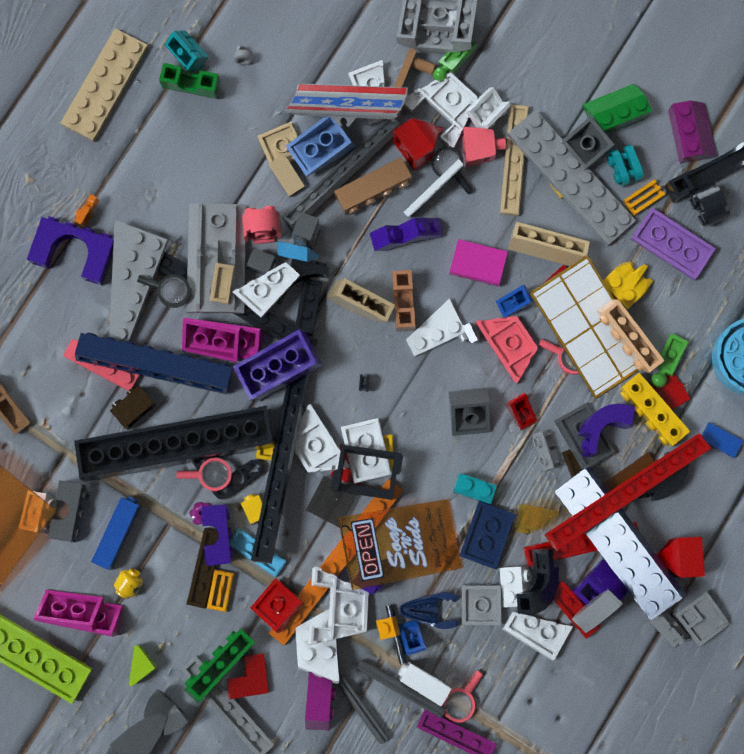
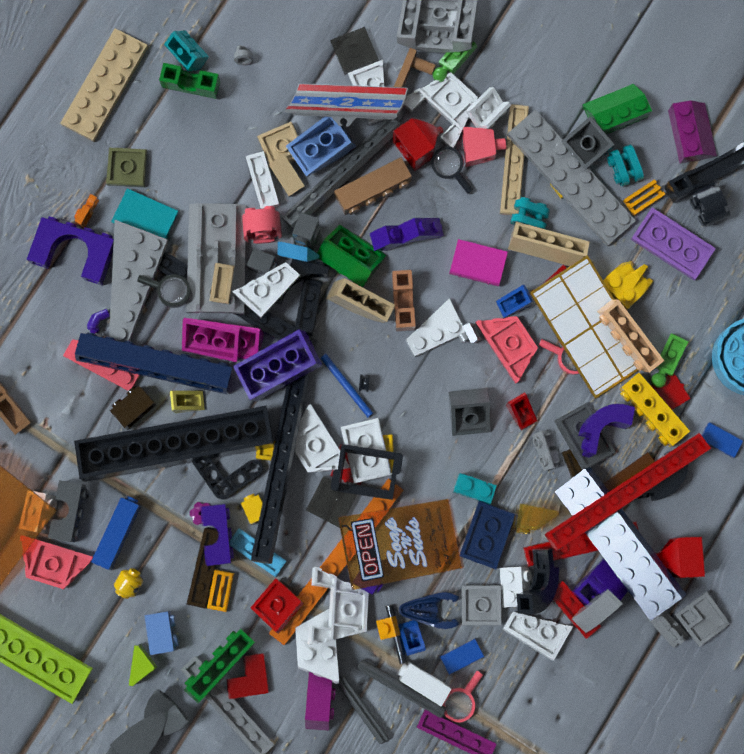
(54, 564): none -> coral wing
(79, 612): dark pink slope -> none
(95, 319): none -> dark purple arm
(126, 167): none -> olive tile
(145, 214): none -> teal tile
(161, 633): none -> medium blue brick
(186, 401): none -> light yellow slope
(213, 474): piece -> none
(262, 180): none -> white plate
(346, 385): none -> blue bar
(350, 255): none -> green slope
(354, 50): none -> clear smoke tile
(433, 188): white tile -> none
(461, 656): none -> blue tile
(537, 210): none -> teal brick

